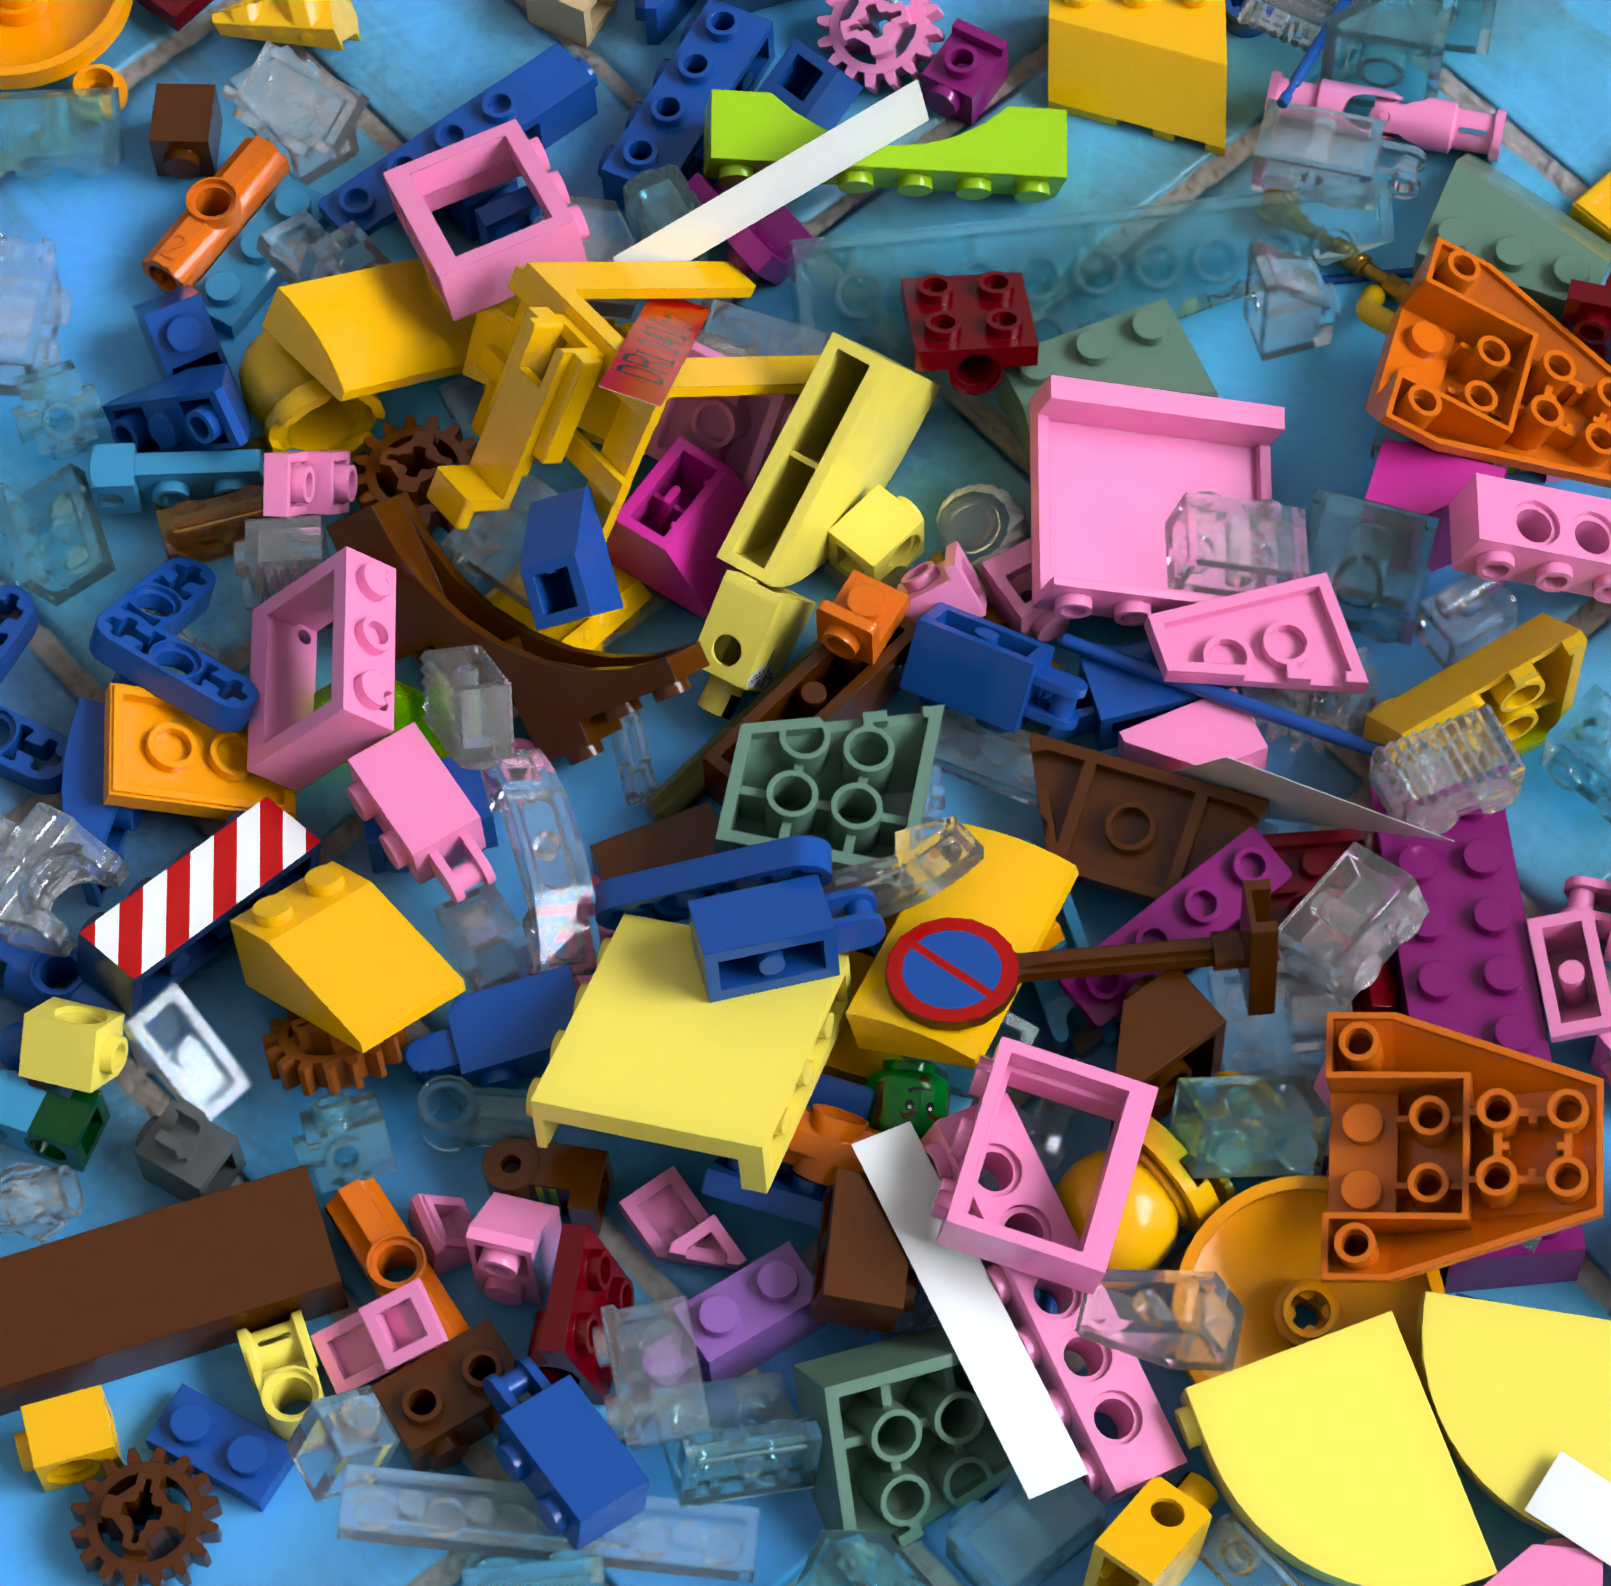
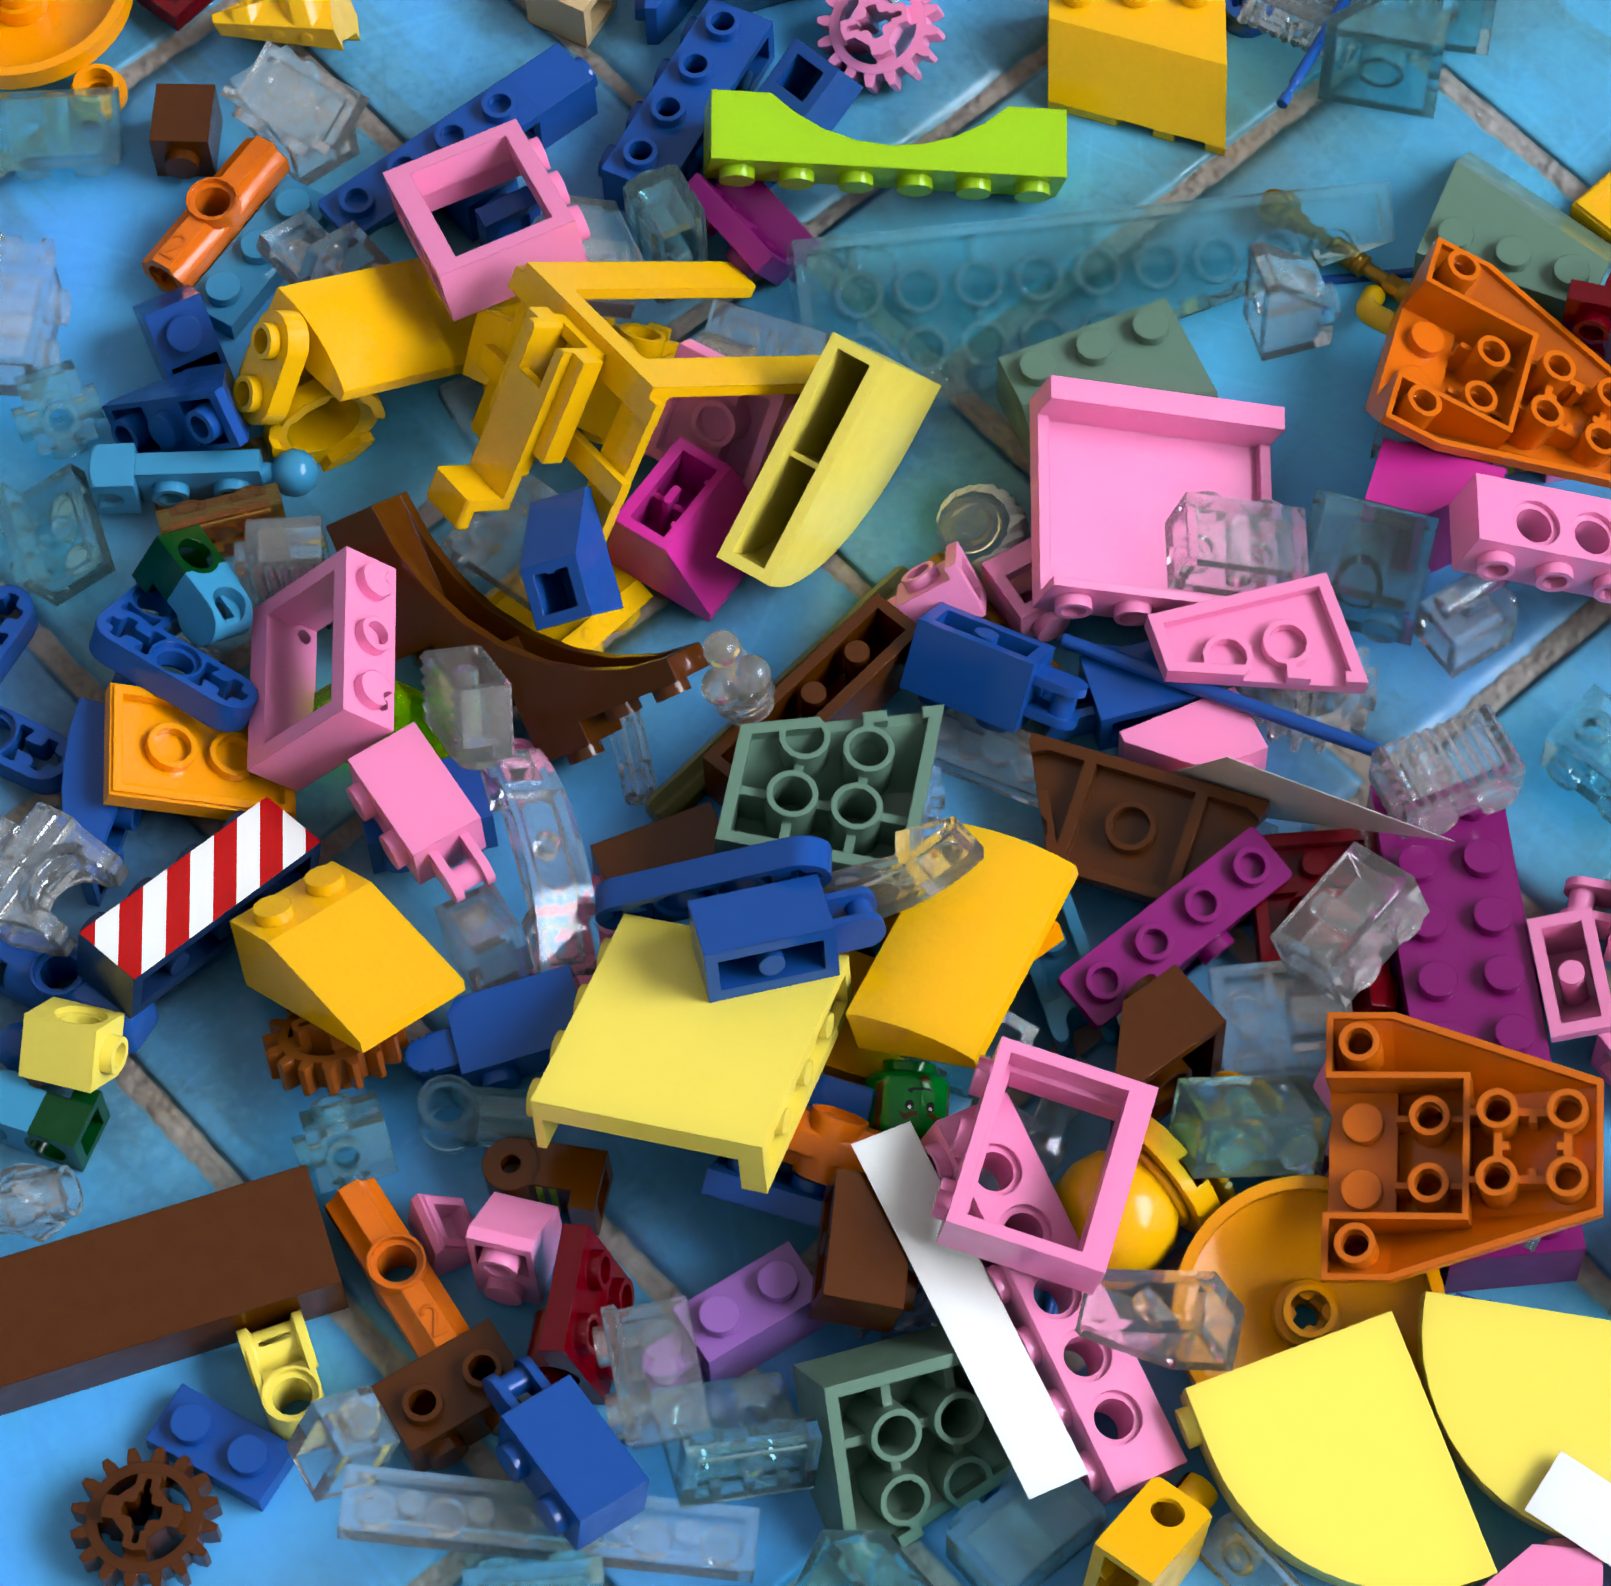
(68, 1438): yellow brick -> none
(185, 1052): clear slope -> none
(188, 1152): dark grey brick -> none
(196, 585): none -> leg
(272, 367): none -> yellow plate
(308, 483): bright pink slope -> none
(379, 1337): bright pink slope -> none
(408, 463): dark orange gear -> none
(655, 349): sticker -> none
(677, 1226): bright pink slope -> none
(738, 682): none -> clear piece
(748, 638): light yellow torso -> none
(784, 179): white sticker -> none
(861, 618): orange bracket -> none
(877, 535): light yellow brick -> none
(965, 73): magenta brick -> none
(967, 973): piece -> none
(969, 327): dark red plate -> none
(1330, 148): clear brick -> none
(1425, 123): bright pink piece -> none
(1522, 675): yellow wedge -> none

